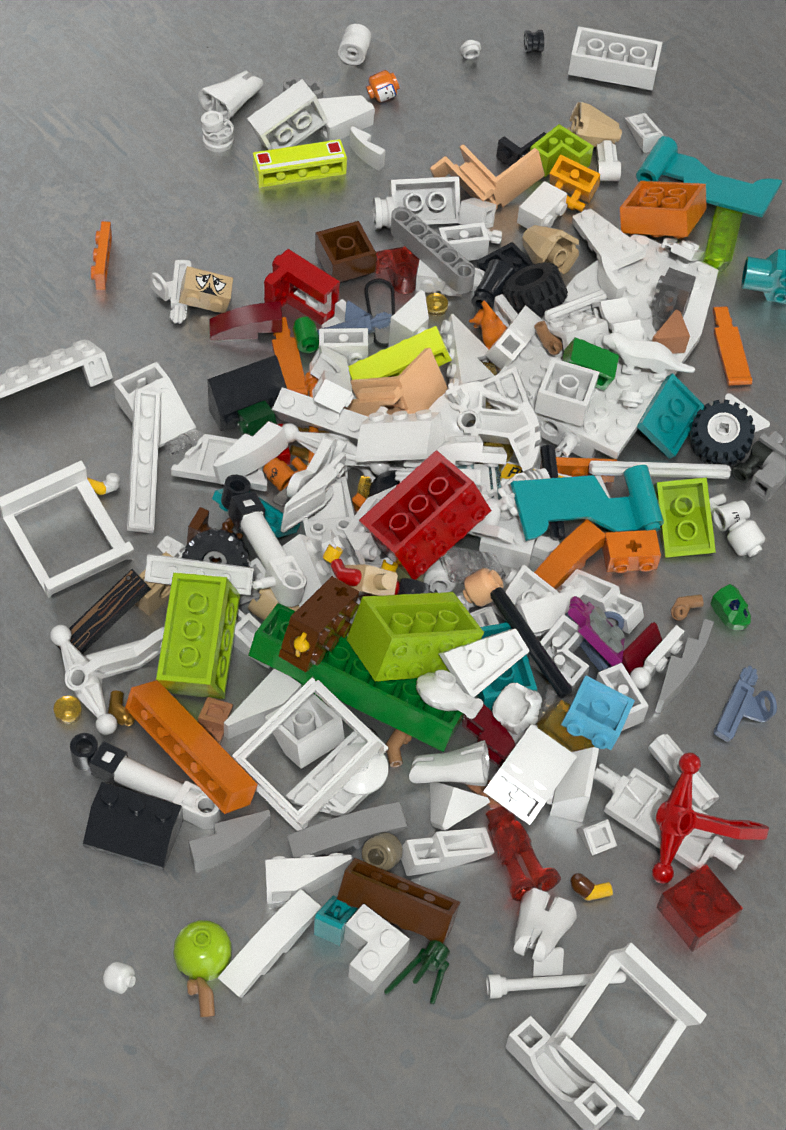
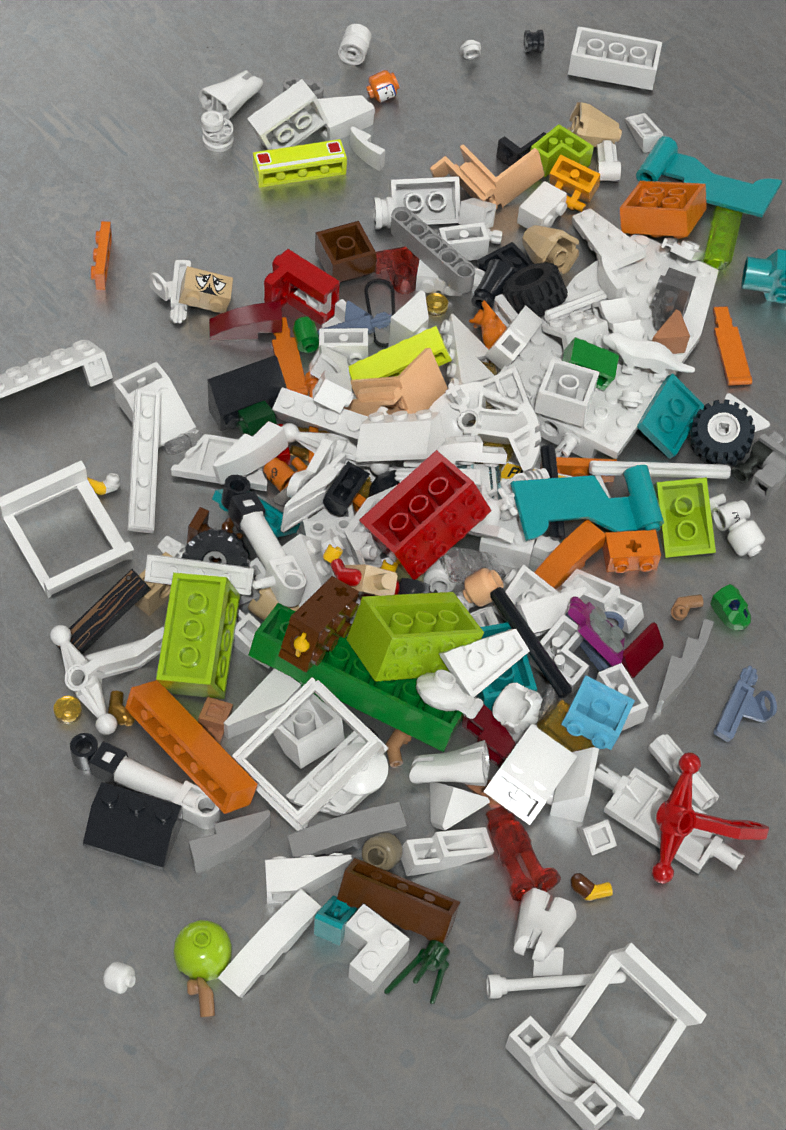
(345, 489): none -> black brick
(547, 339): medium nougat arm -> none
(658, 658): white plate -> none
(699, 907): clear red brick -> none

